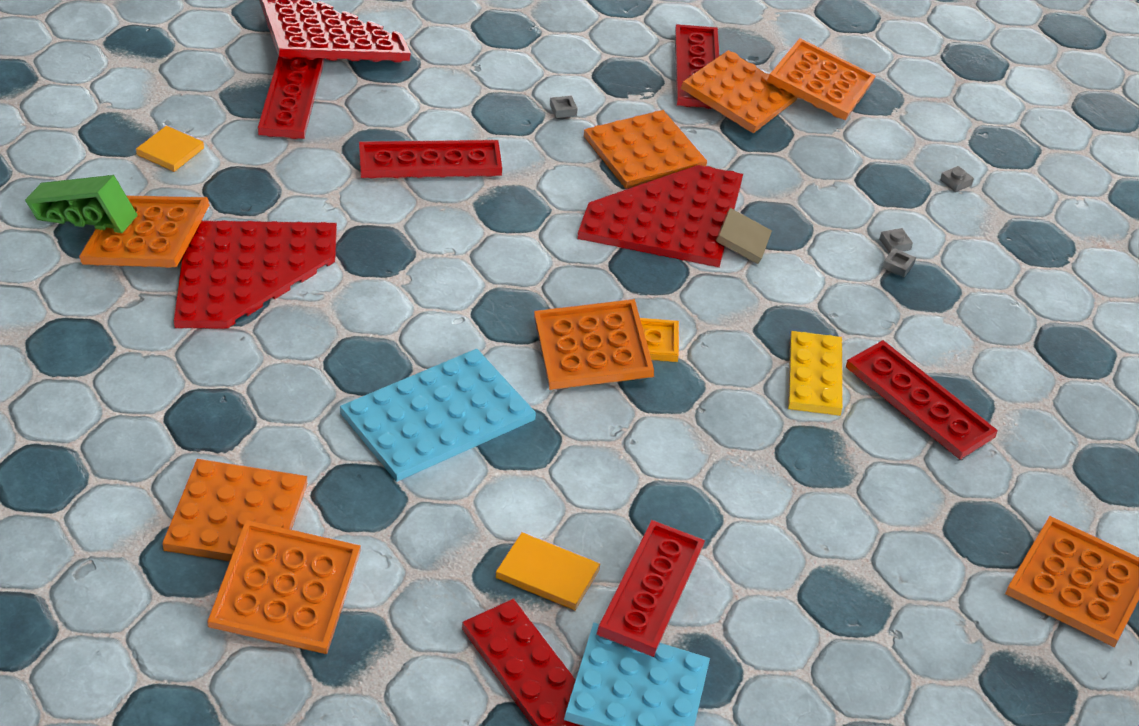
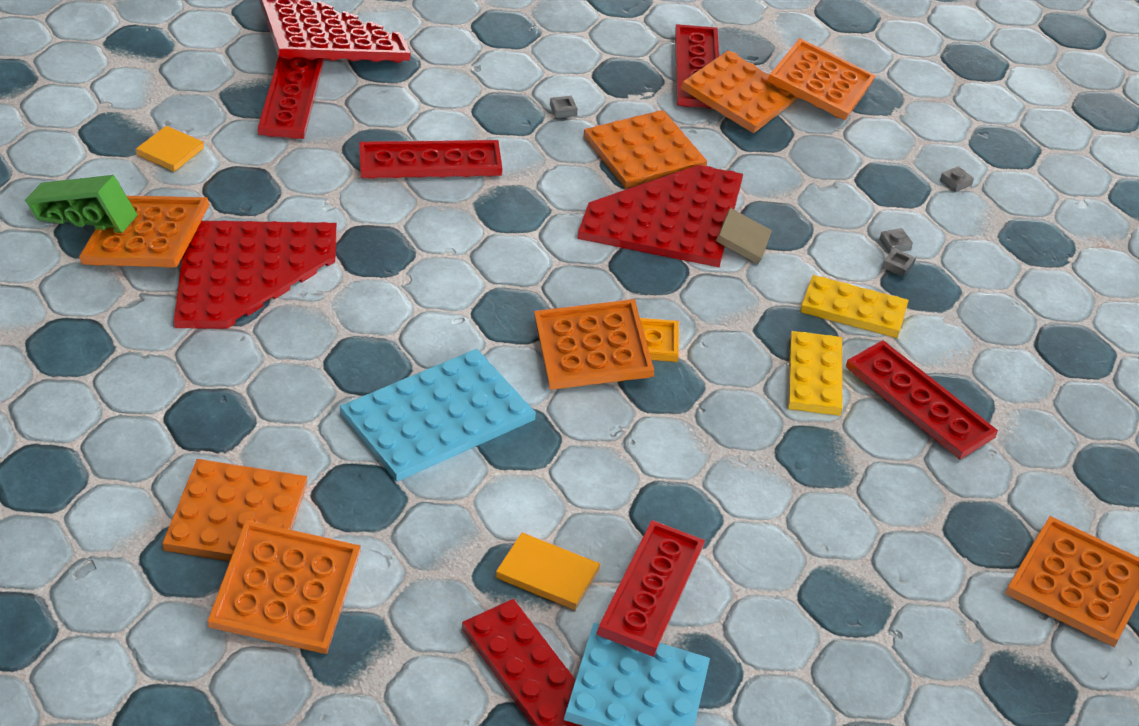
(854, 306): none -> yellow plate

